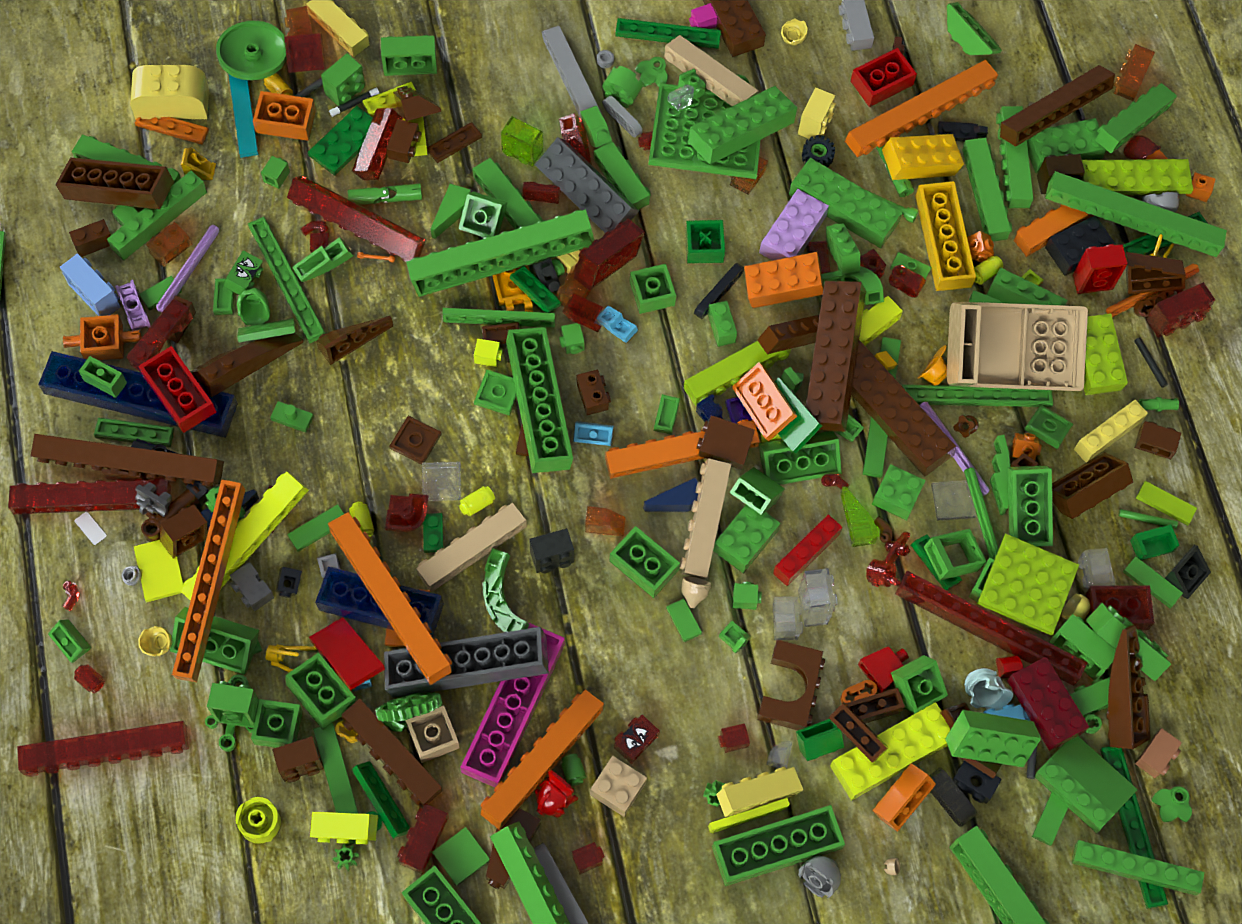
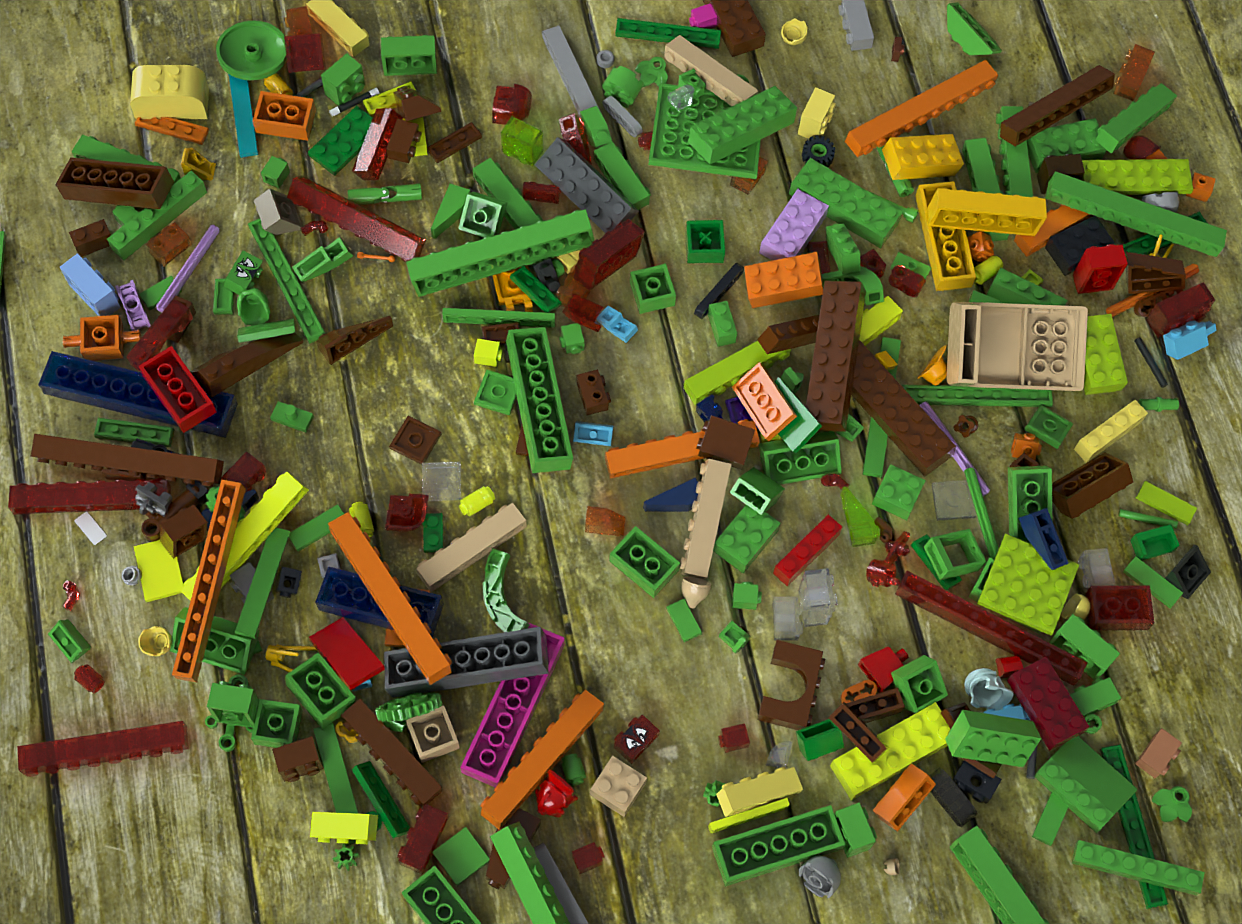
(102, 376): bright green brick -> none
(246, 471): none -> clear red piece
(252, 811): neon yellow brick -> none
(262, 583): none -> bright green tile
(277, 213): none -> dark tan slope
(318, 240): clear red plate -> none
(511, 102): none -> clear red brick
(552, 551): pearl dark grey brick -> none
(666, 414): bright green tile -> none
(855, 829): none -> bright green brick
(883, 77): red brick -> none
(962, 131): black hinge -> none
(986, 212): none -> yellow brick
(999, 479): bright green slope -> none
(1044, 538): none -> dark blue slope
(1109, 626): bright green brick -> none
(1126, 699): reddish brown wedge -> none
(1158, 440): reddish brown brick -> none
(1188, 338): none -> medium azure hinge

